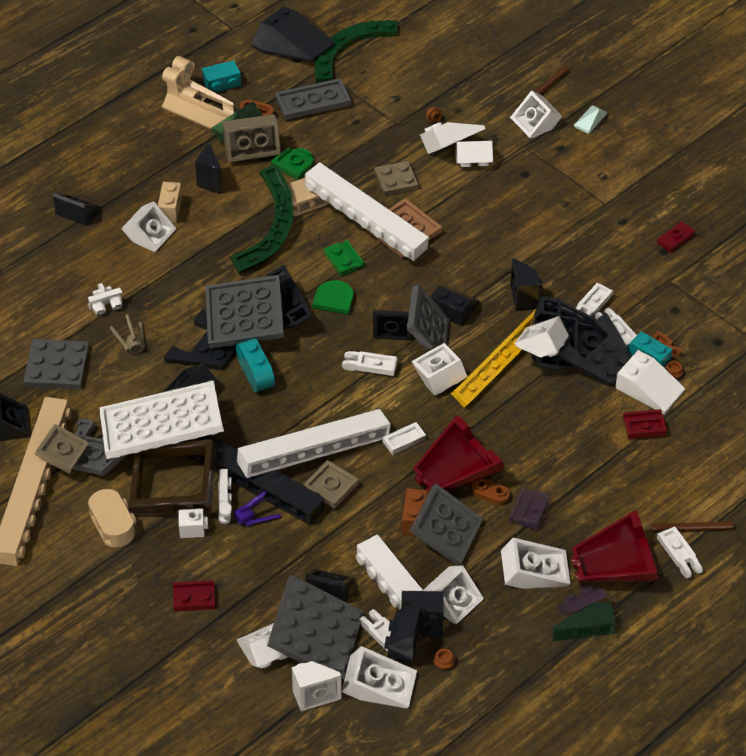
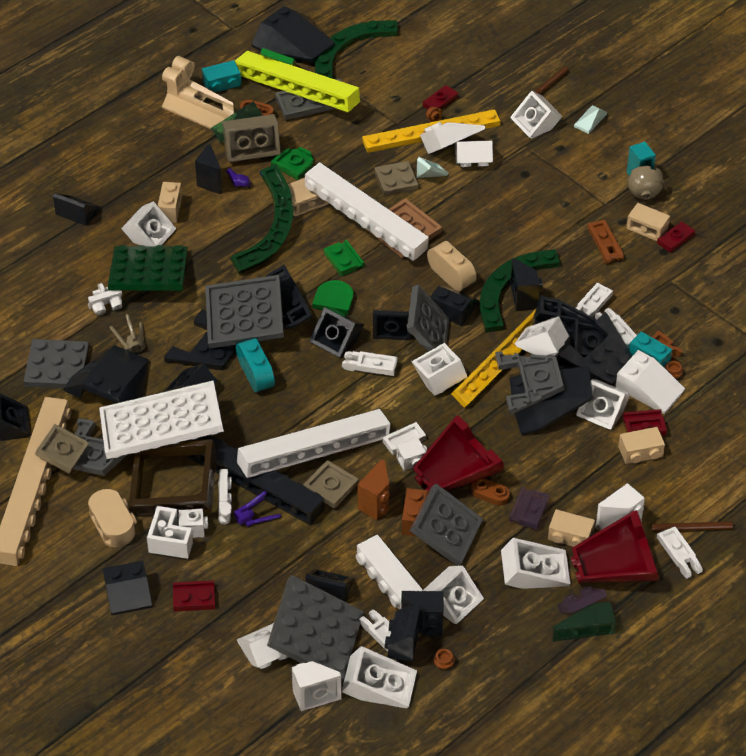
(112, 375): none -> black wedge
(127, 588): none -> black slope
(148, 268): none -> dark green plate
(167, 537): none -> white brick
(238, 179): none -> dark purple animal
(279, 57): none -> green tile
(298, 81): none -> neon yellow brick
(336, 331): none -> black slope
(374, 492): none -> dark orange slope
(410, 453): none -> white brick
(411, 134): none -> yellow plate
(429, 169): none -> light aqua slope
(441, 98): none -> dark red plate
(451, 266): none -> tan brick
(500, 280): none -> dark green plate
(539, 377): none -> dark grey wing
(542, 414): none -> black wedge
(570, 528): none -> tan brick
(605, 241): none -> dark orange plate
(606, 406): none -> white slope
(619, 505): none -> white slope
(639, 156): none -> teal brick
(641, 445): none -> tan brick
(645, 182): none -> dark tan cylinder
(648, 222): none -> tan brick

